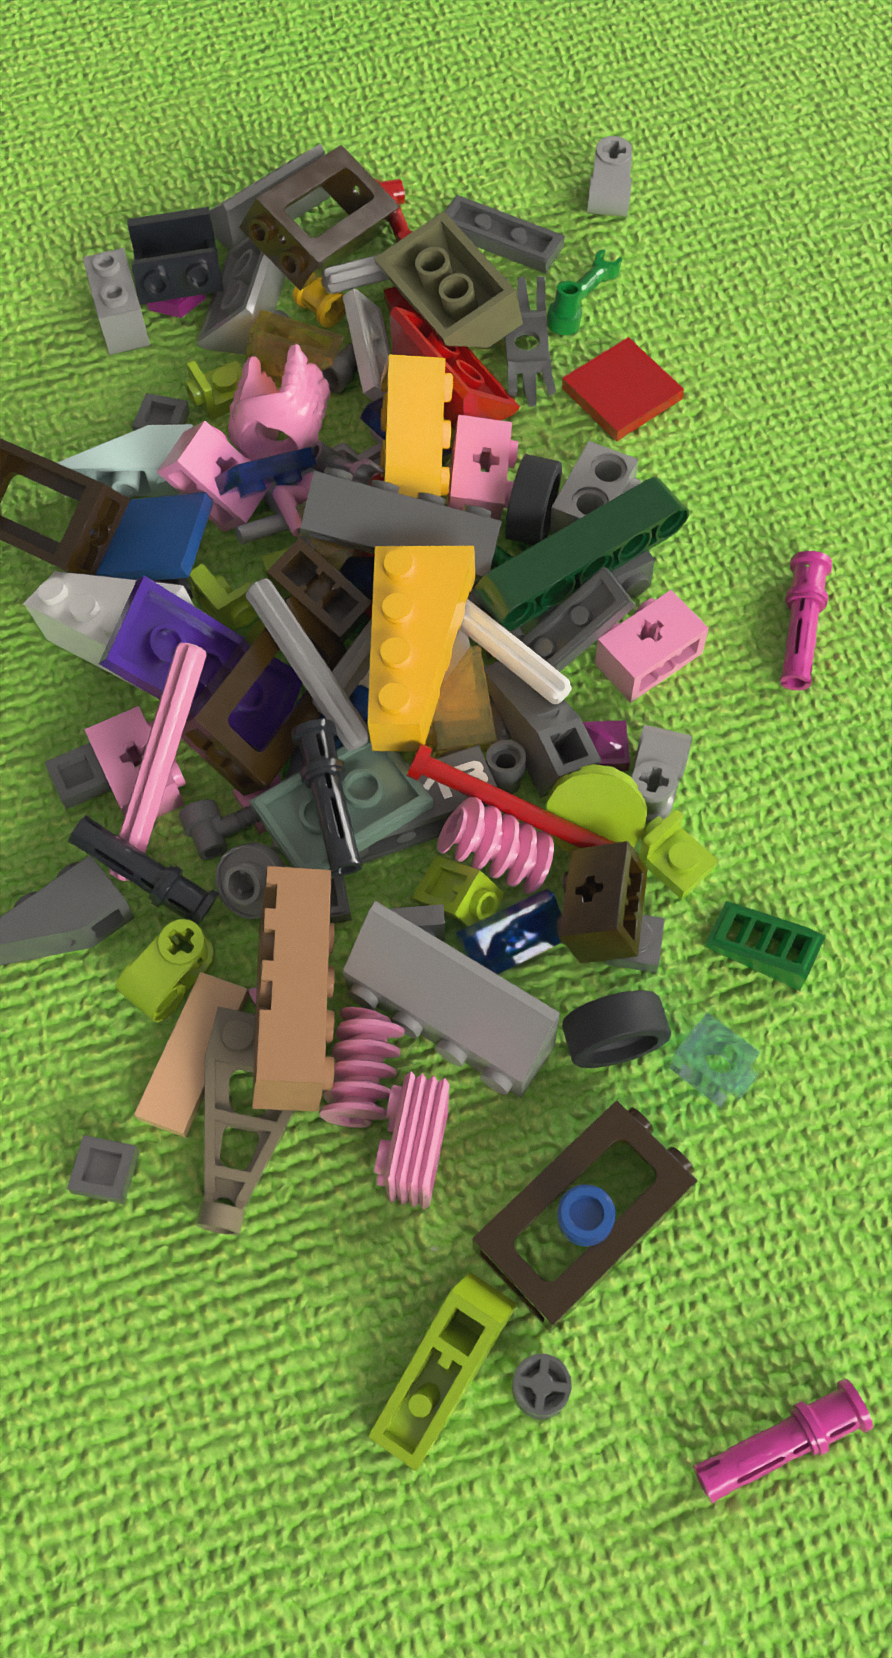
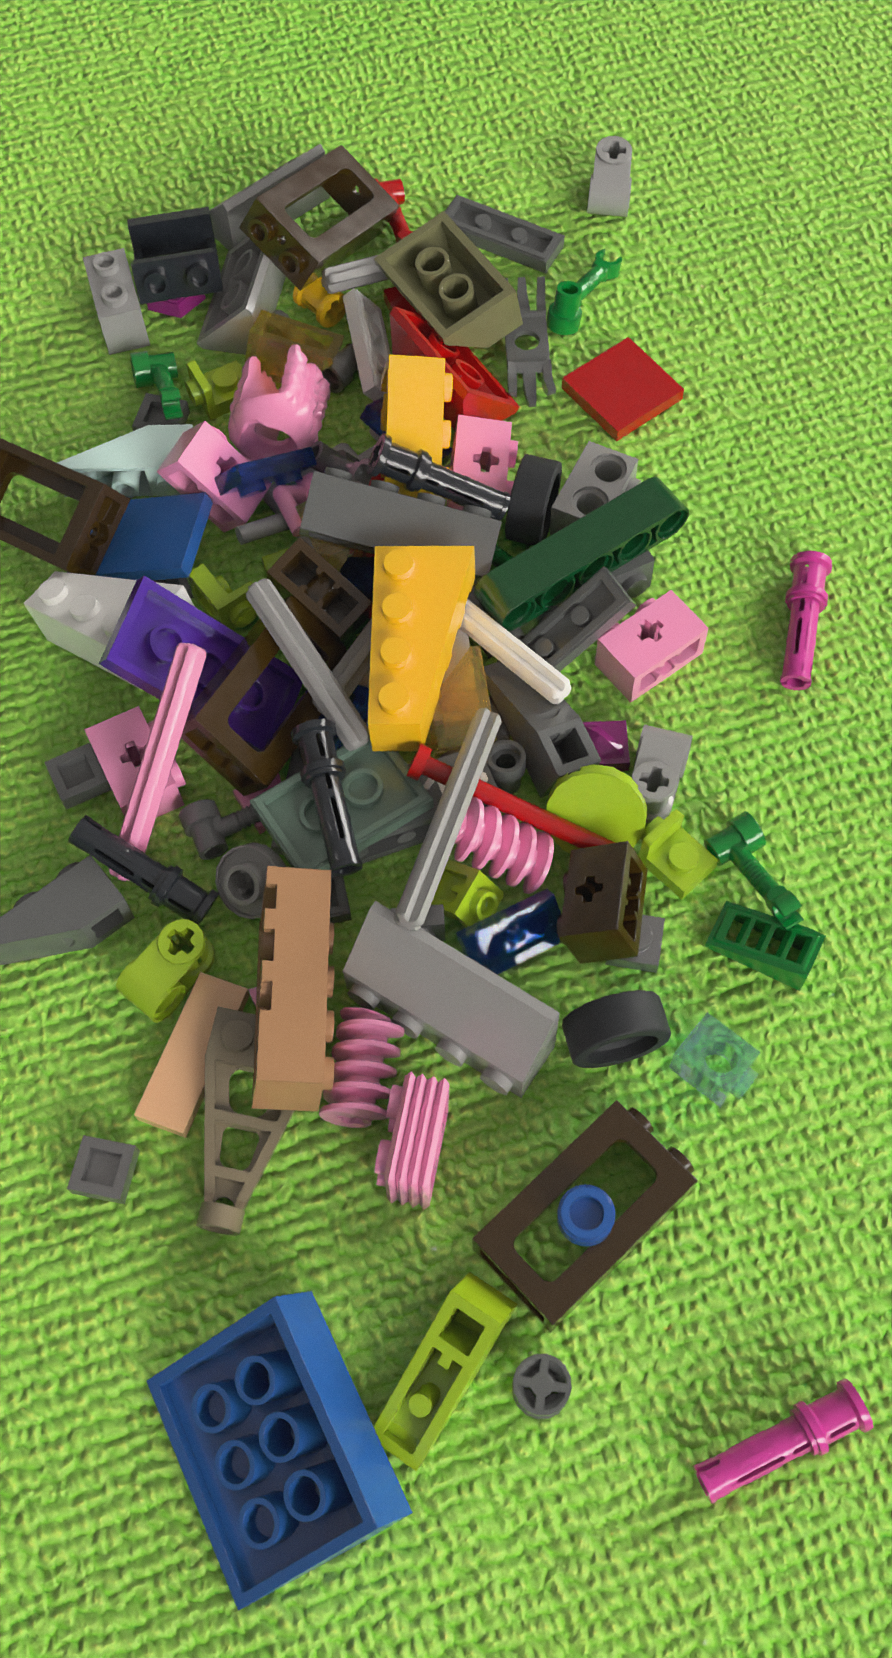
(158, 370): none -> green brick
(276, 1447): none -> blue slope
(419, 472): none -> black pin
(447, 821): none -> light grey axle
(737, 844): none -> green brick

